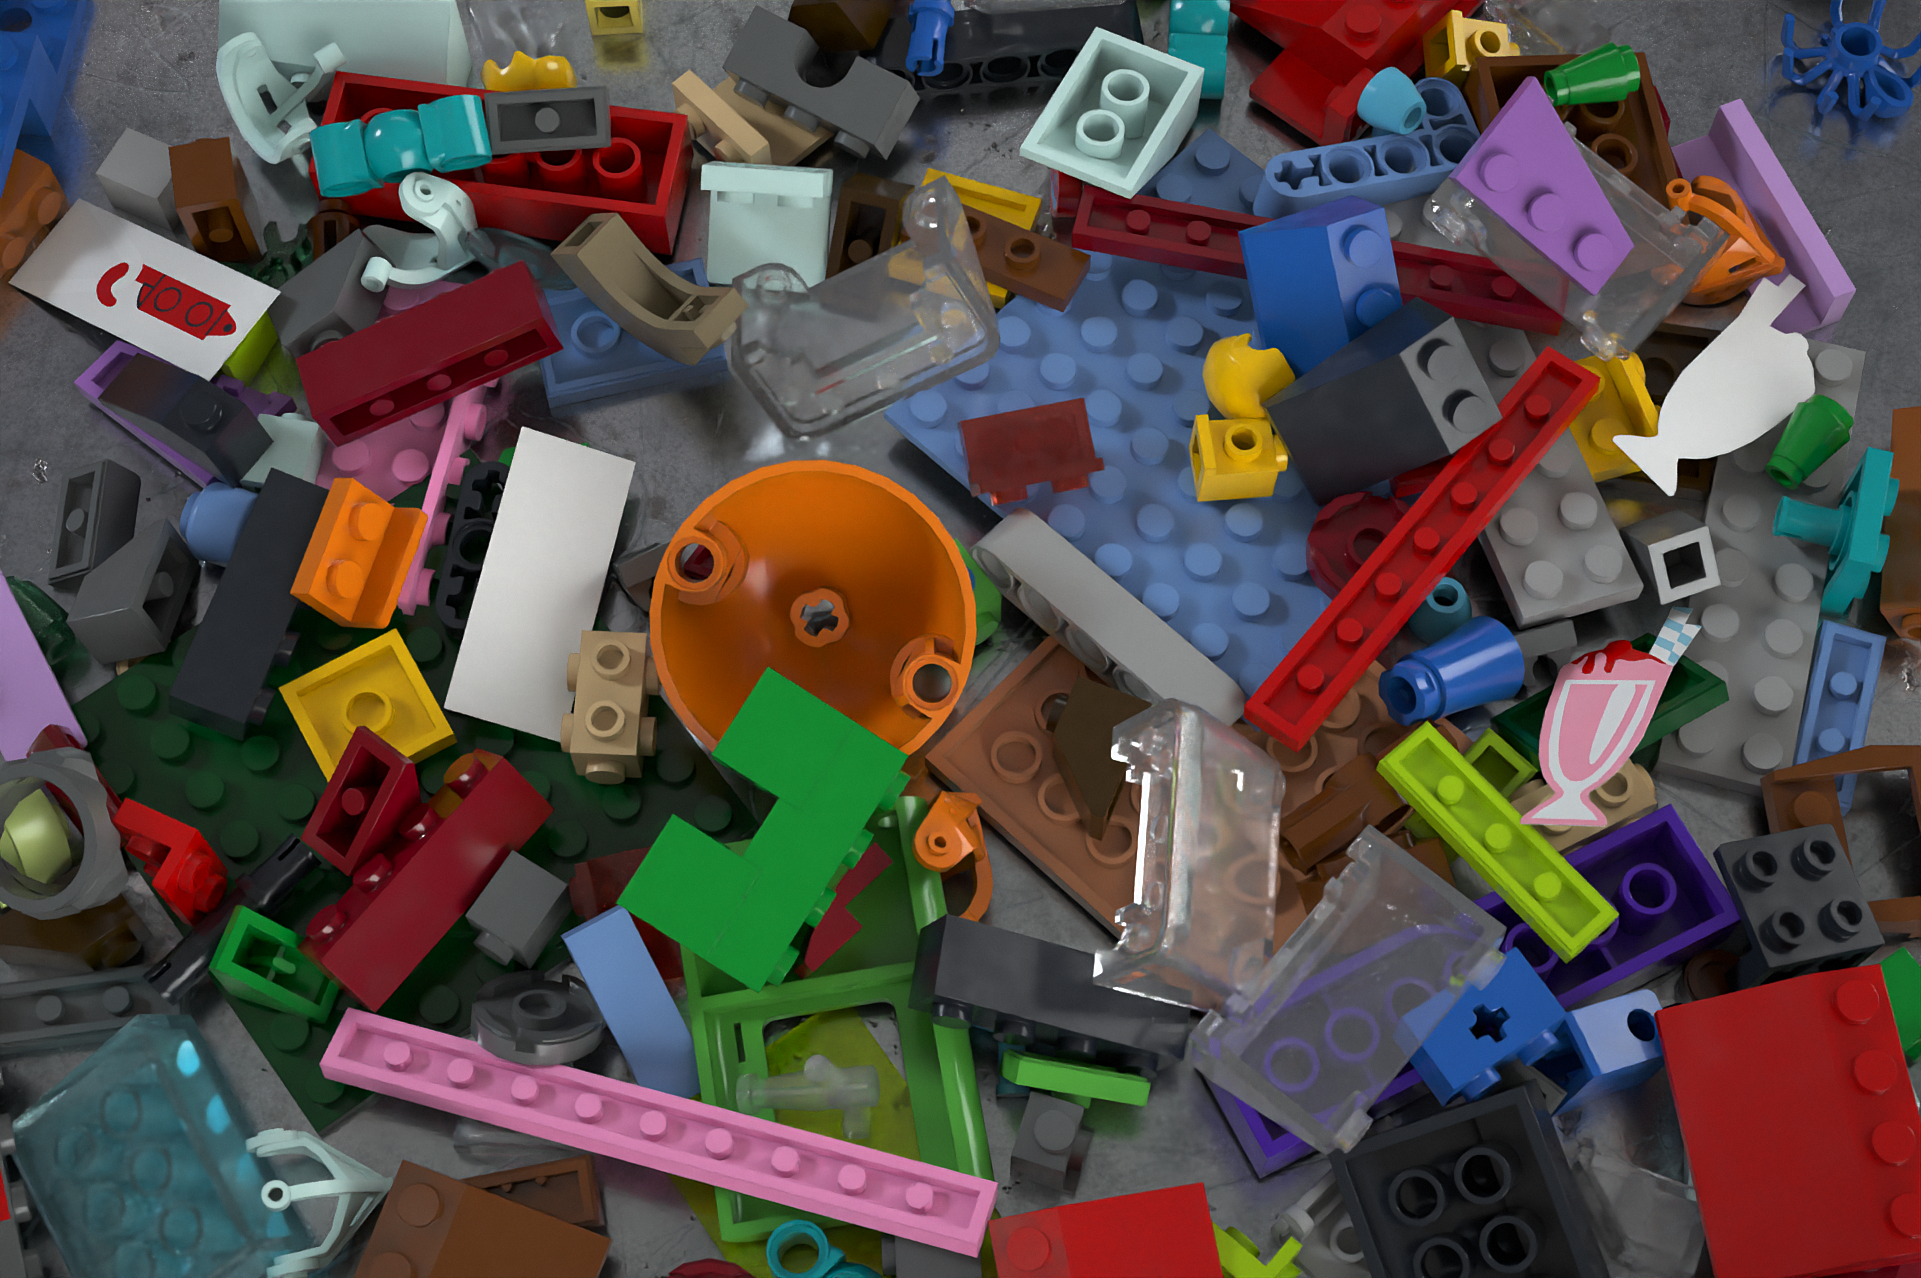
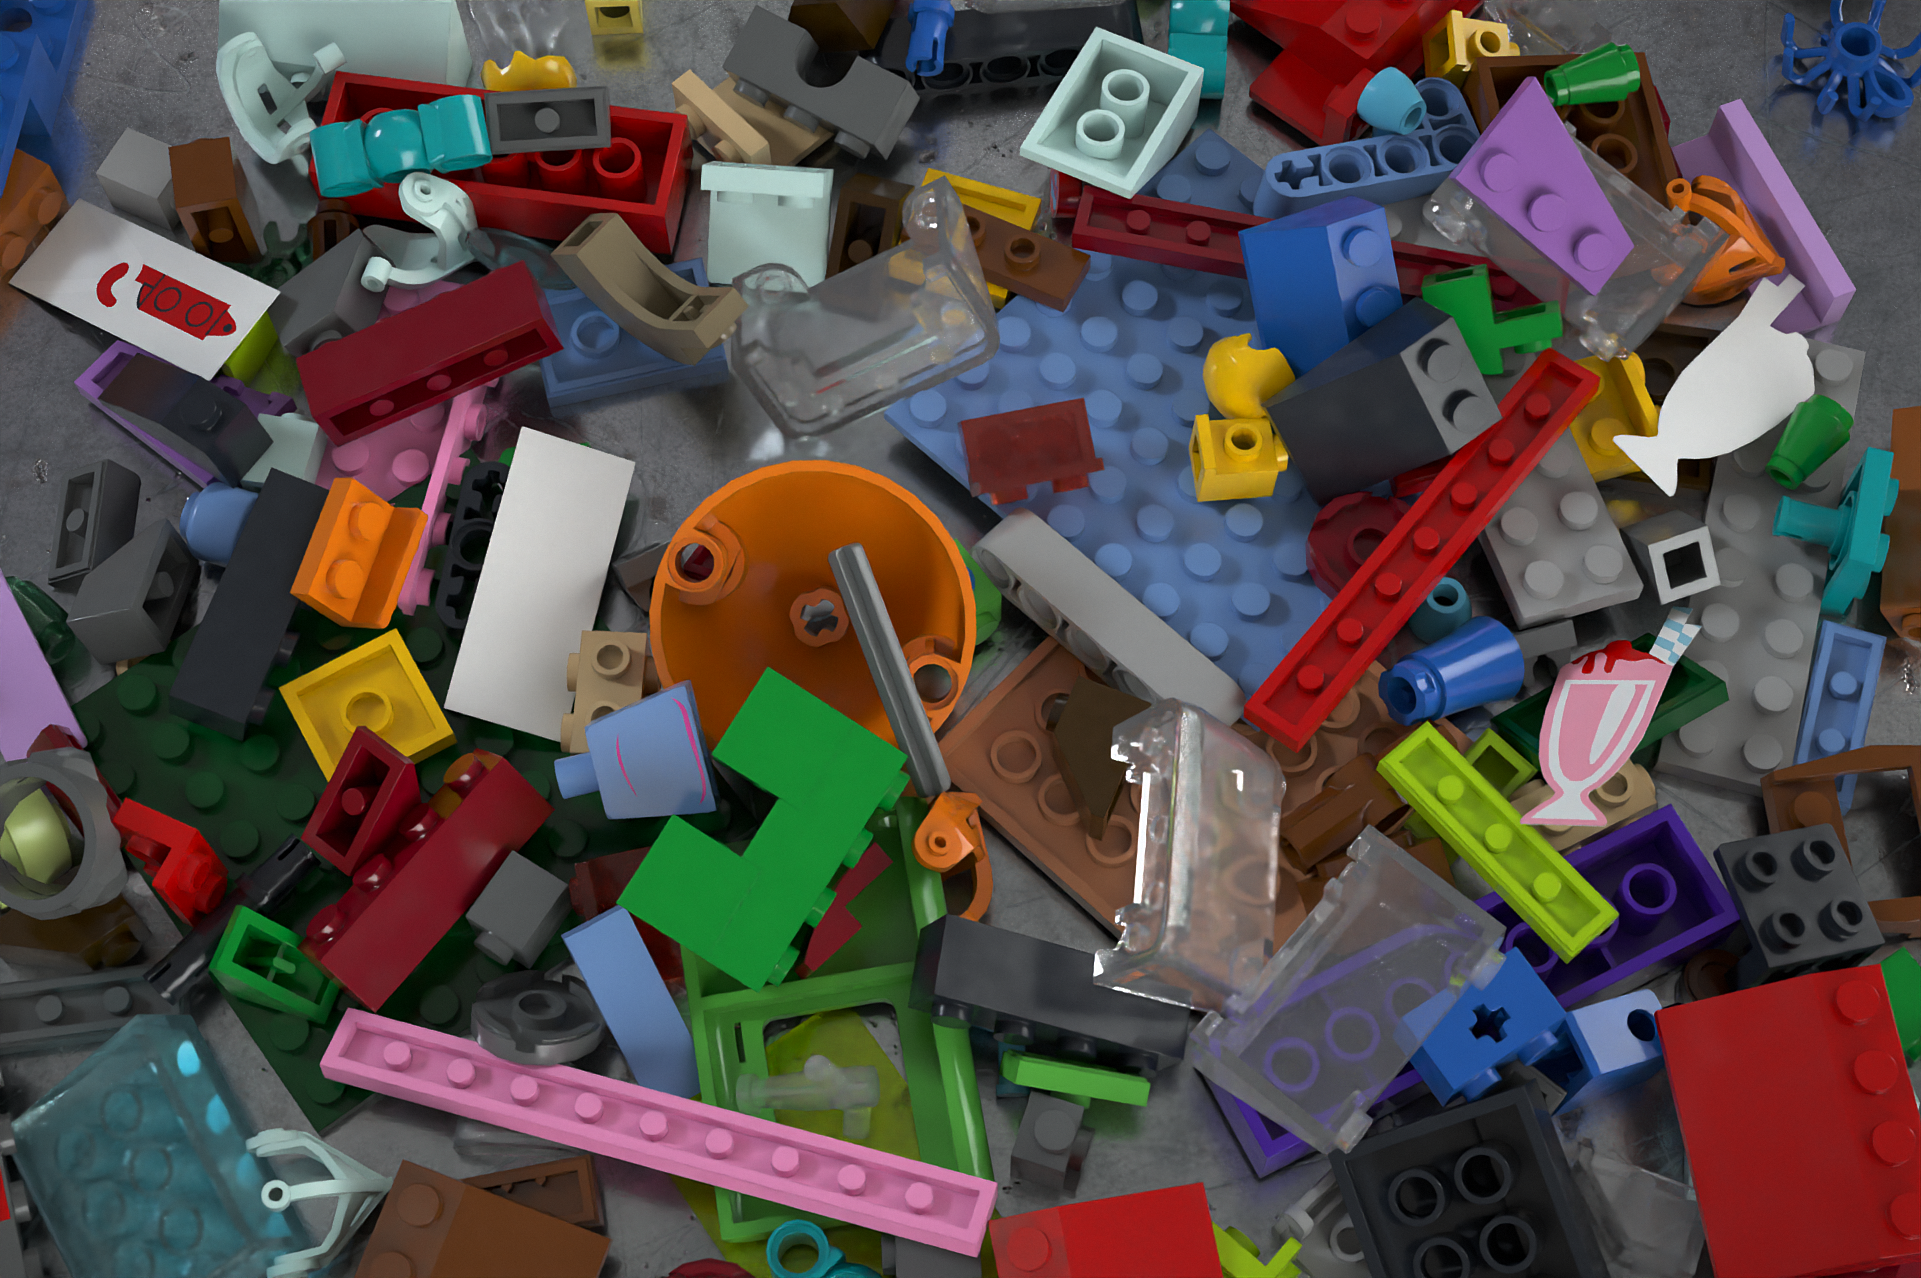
(646, 759): none -> medium blue torso
(889, 670): none -> dark grey axle
(1470, 301): none -> green brick

